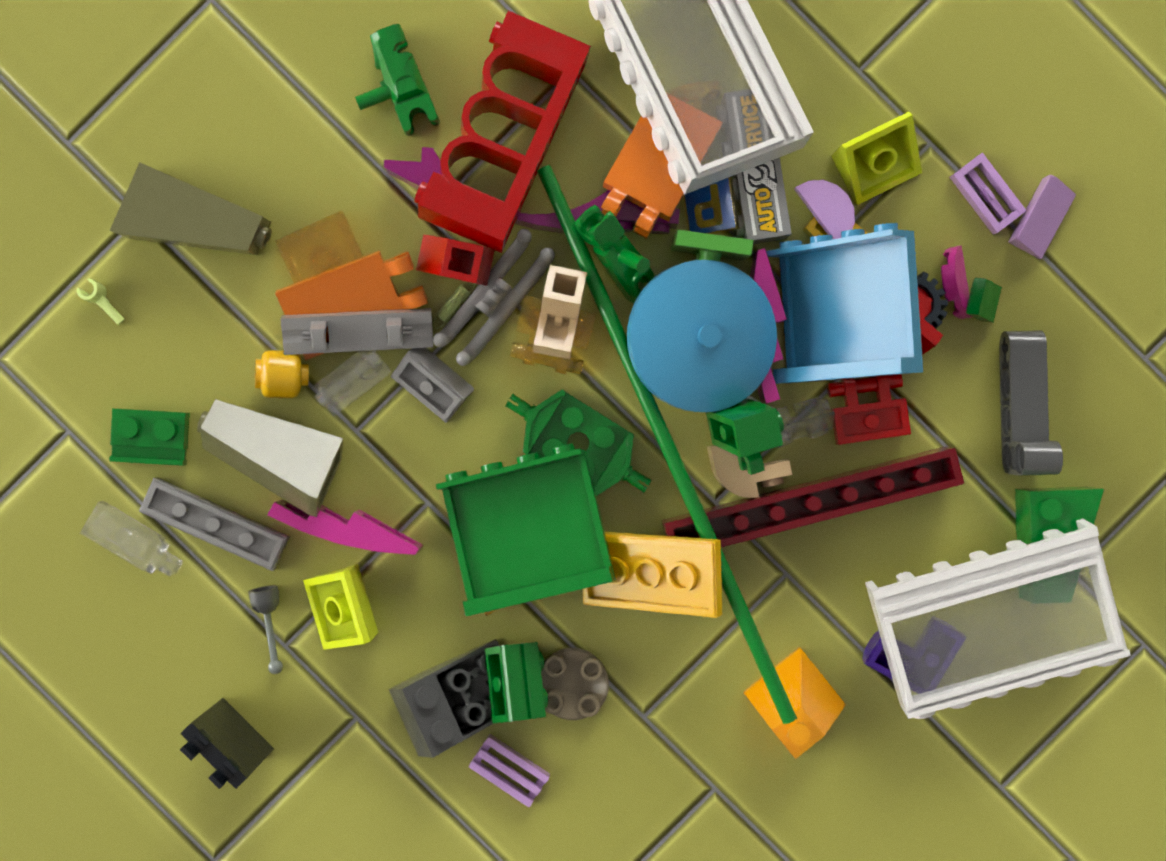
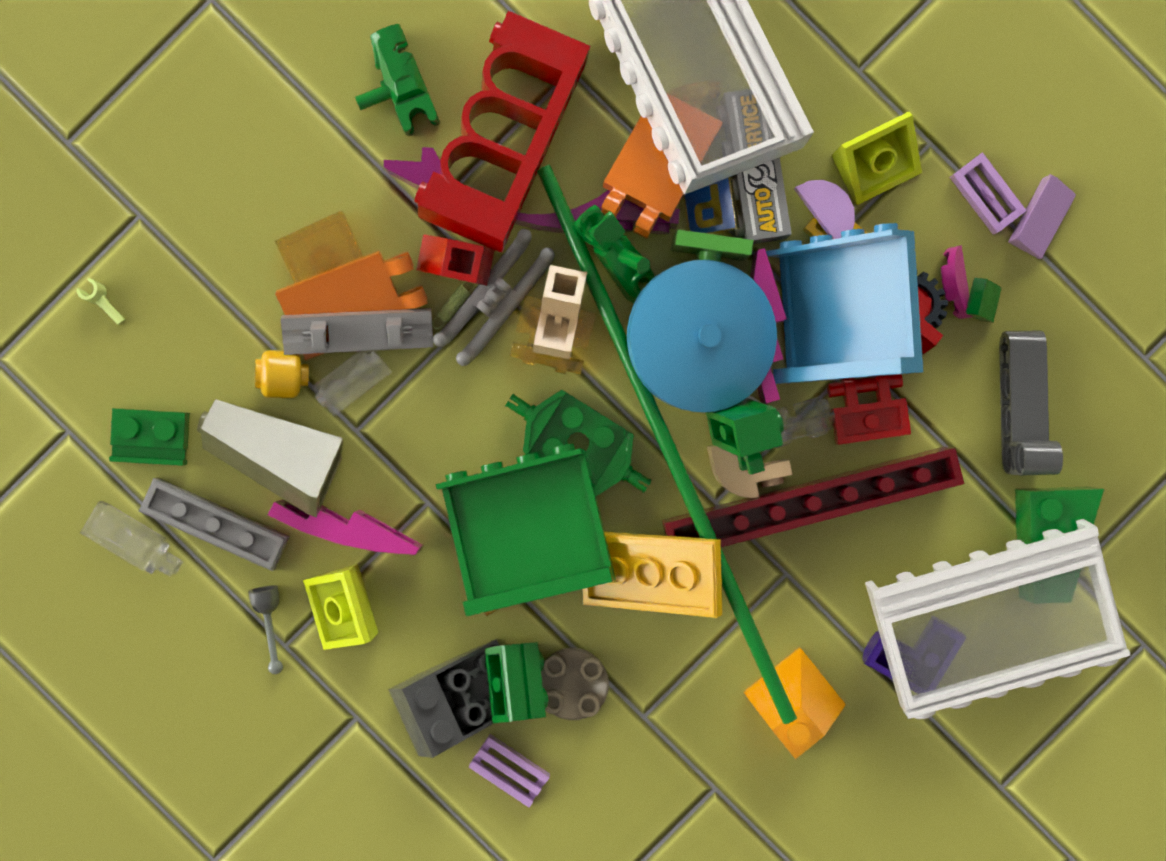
(180, 214): olive slope -> none
(226, 744): black tile -> none
(432, 382): light grey slope -> none

